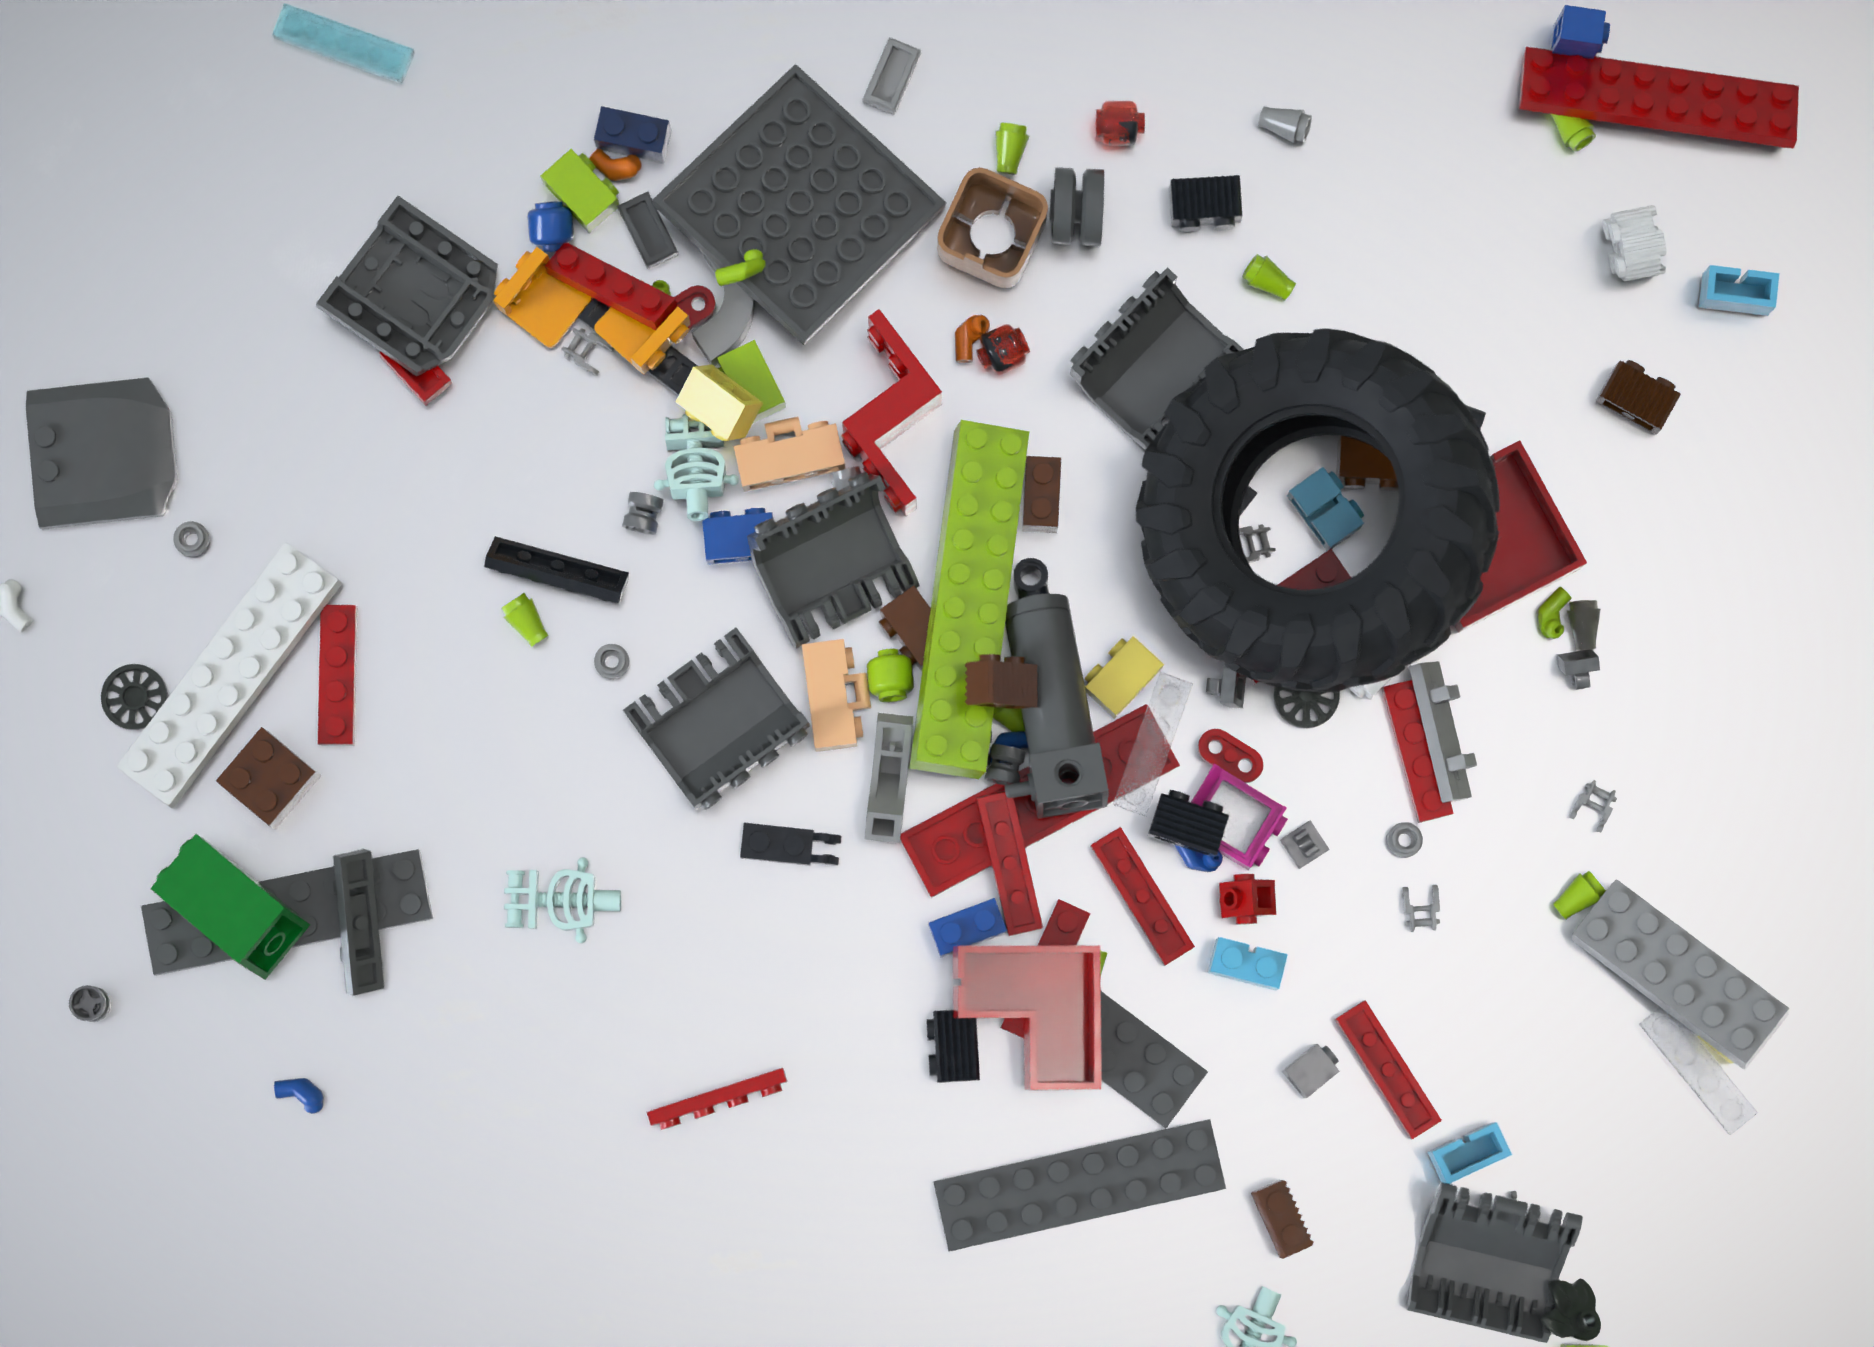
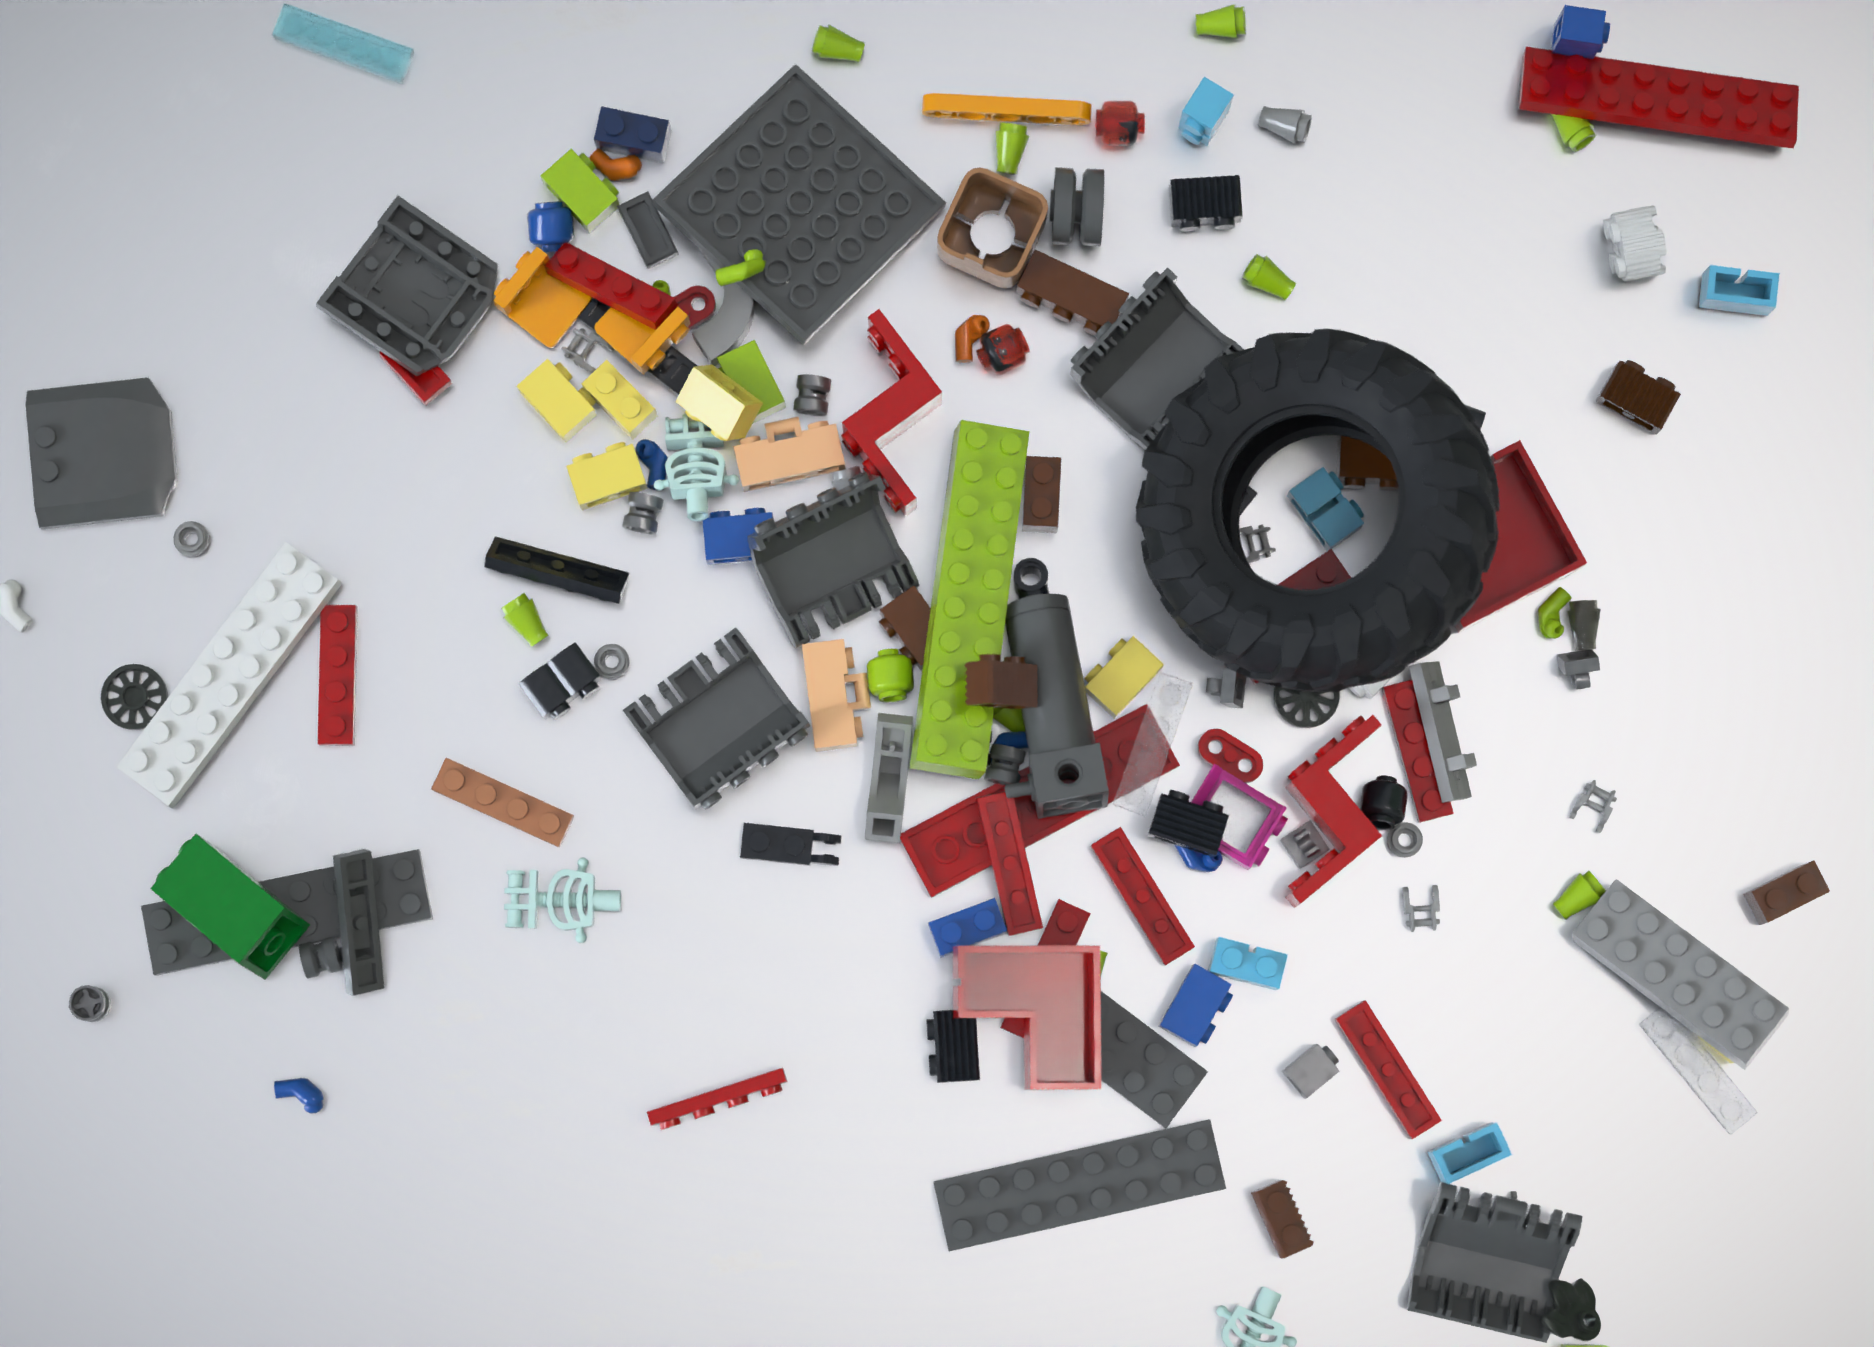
(268, 778): reddish brown brick -> none
(327, 954): none -> dark grey wheel
(502, 802): none -> nougat plate
(557, 399): none -> light yellow brick
(560, 682): none -> black brick
(606, 475): none -> light yellow brick
(619, 399): none -> light yellow brick
(654, 460): none -> blue arm
(812, 395): none -> flat silver wheel
(836, 44): none -> lime cone
(891, 76): light grey tile -> none
(1006, 109): none -> light orange beam
(1070, 293): none -> reddish brown brick
(1196, 1005): none -> blue brick
(1205, 112): none -> medium azure piece
(1223, 22): none -> lime cone
(1240, 897): red brick -> none
(1332, 809): none -> red bracket
(1384, 802): none -> black head
(1787, 892): none -> reddish brown brick

